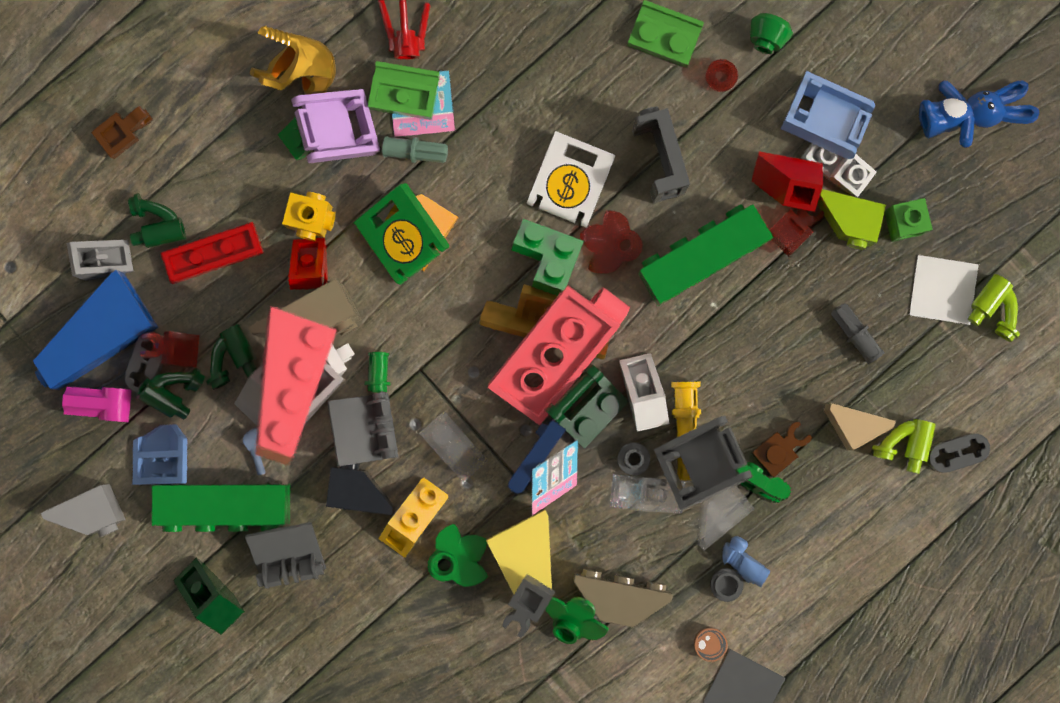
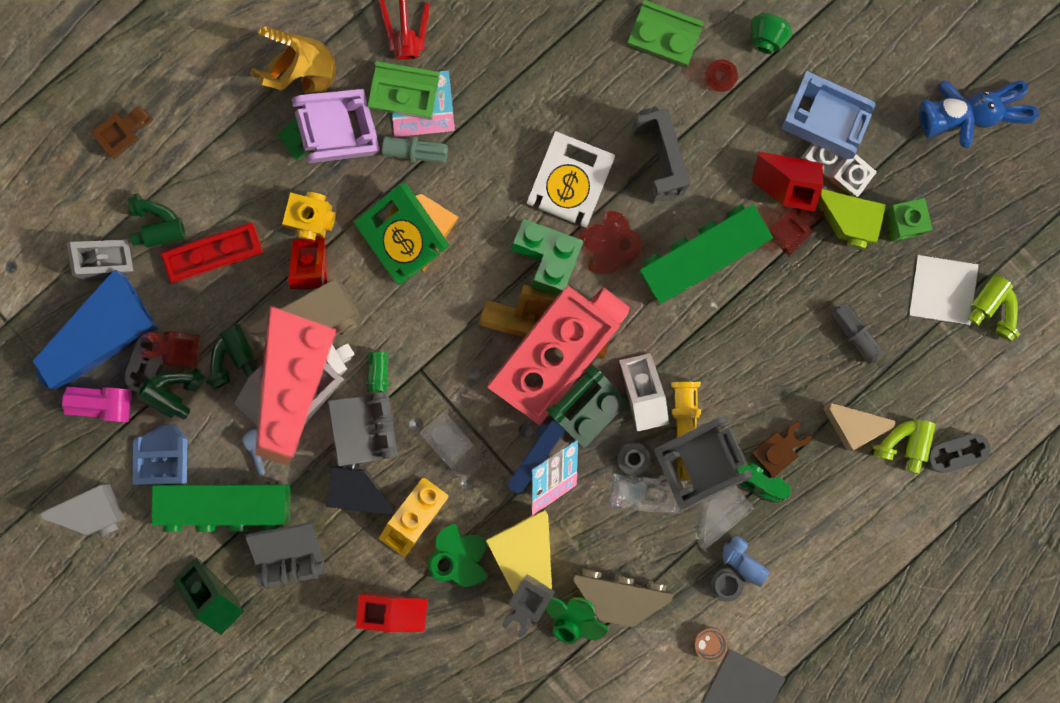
(391, 612): none -> red slope

